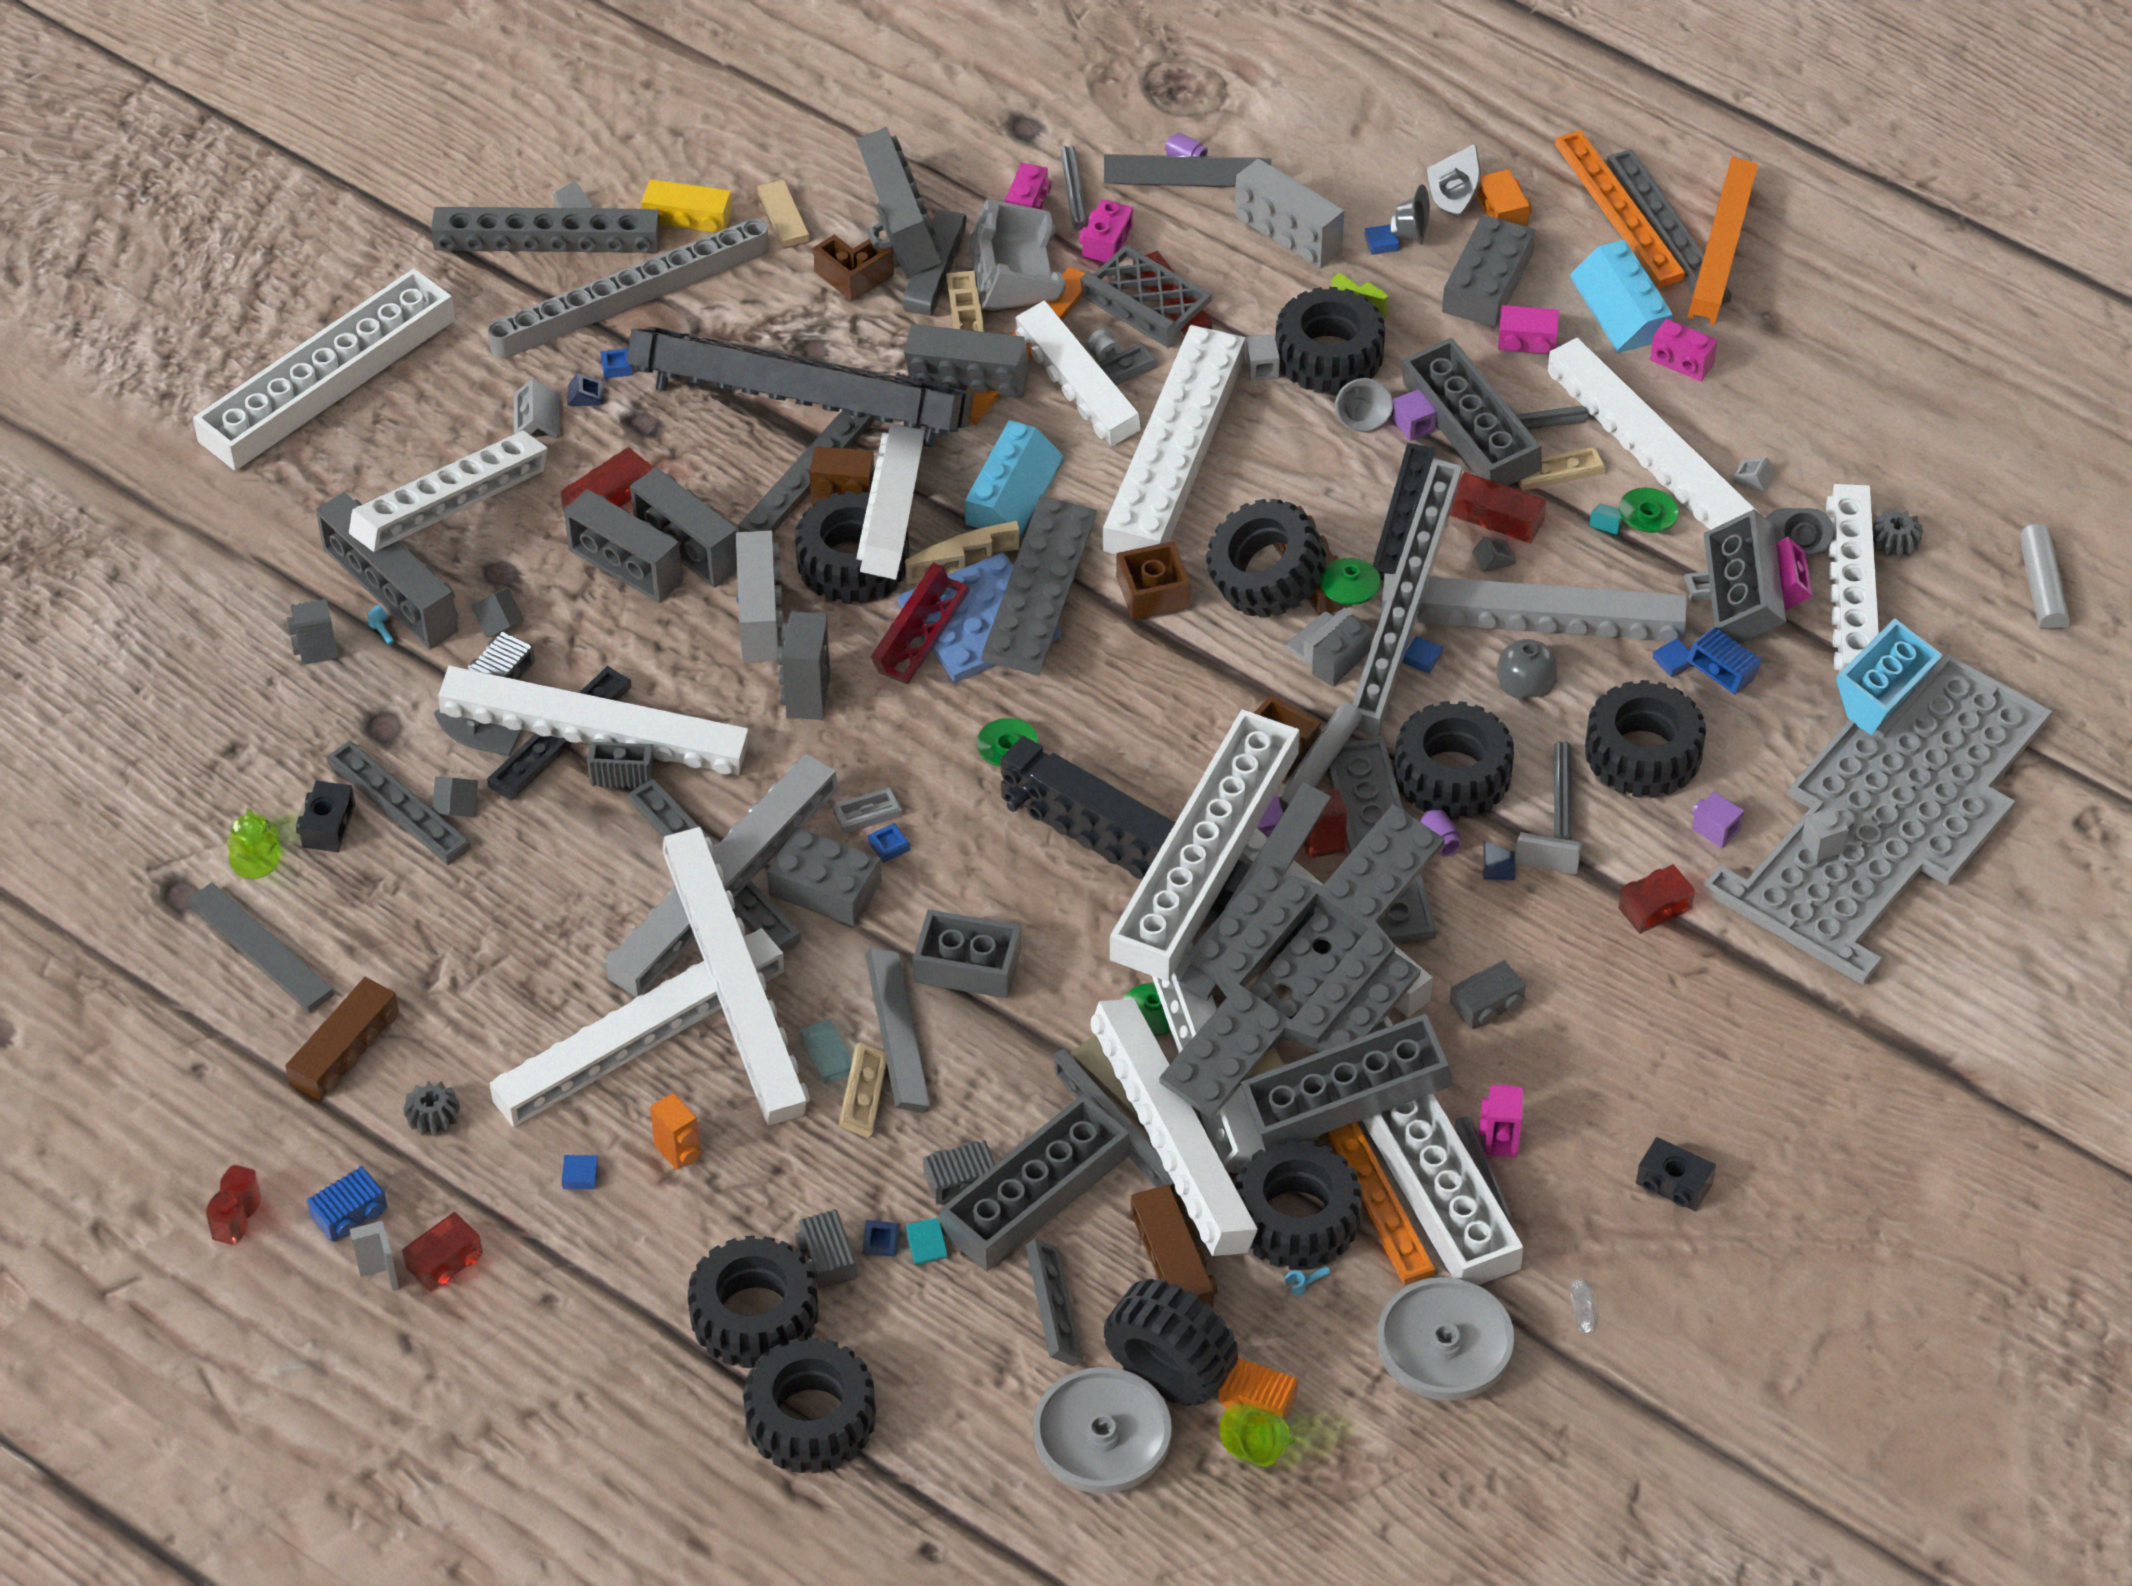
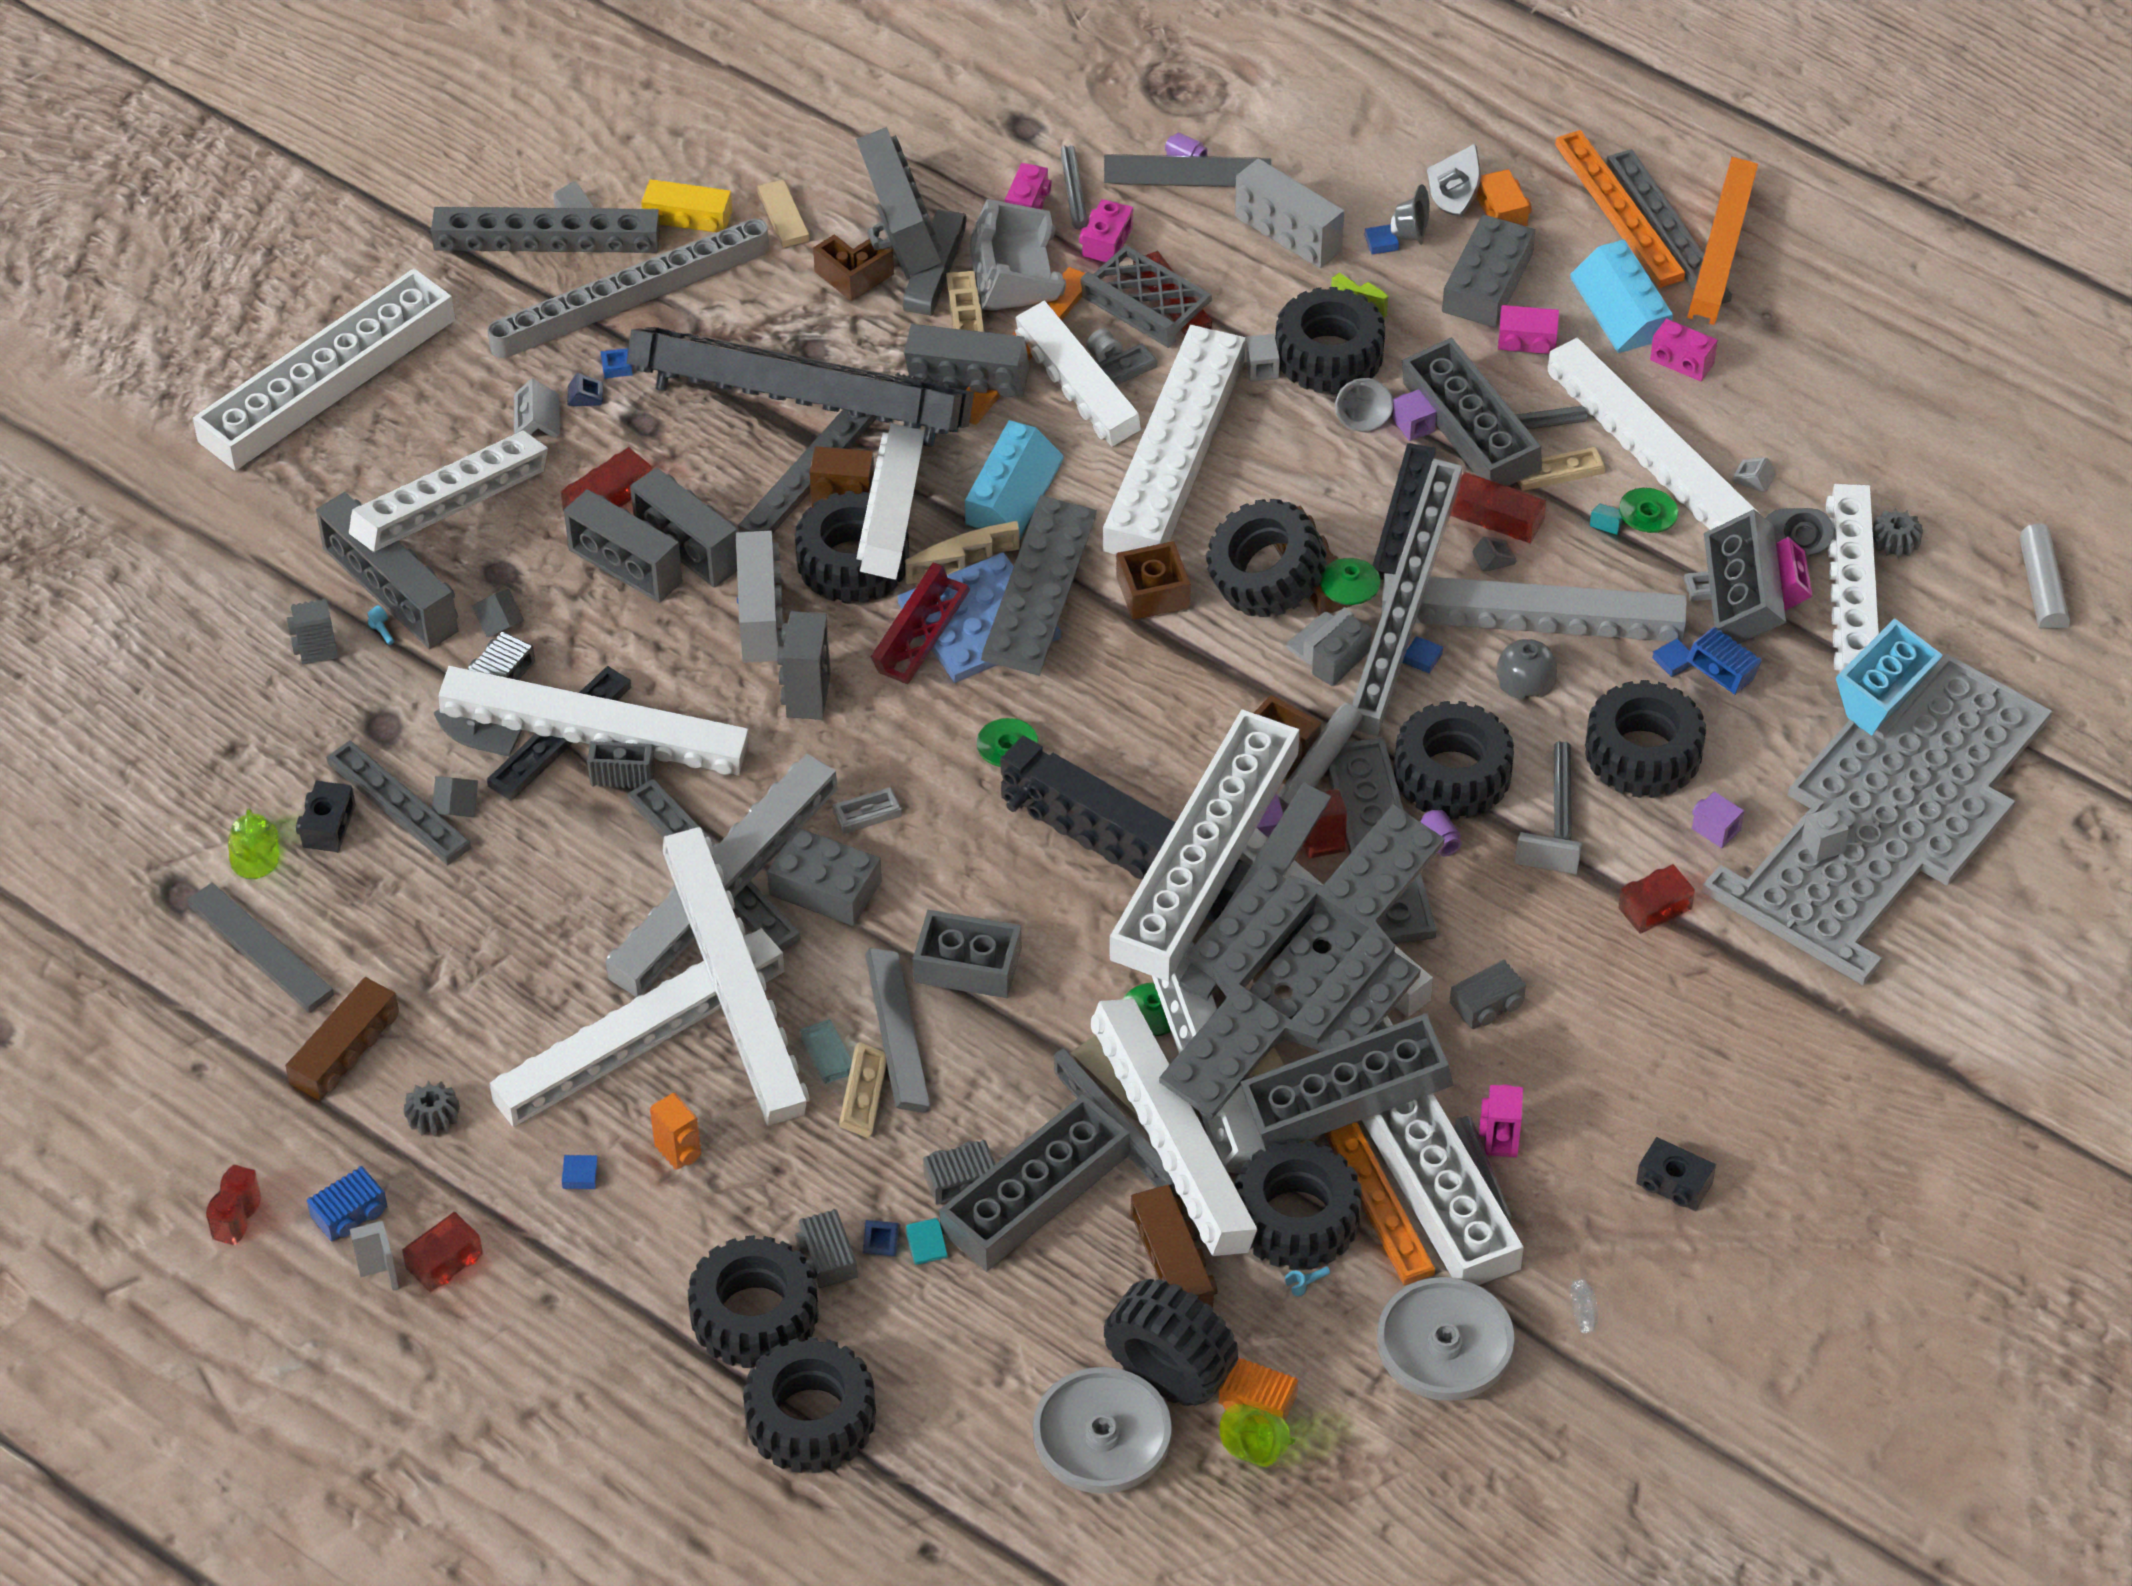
(888, 842): blue tile -> none
(1054, 1302): dark grey plate -> none
(1497, 863): dark blue slope -> none

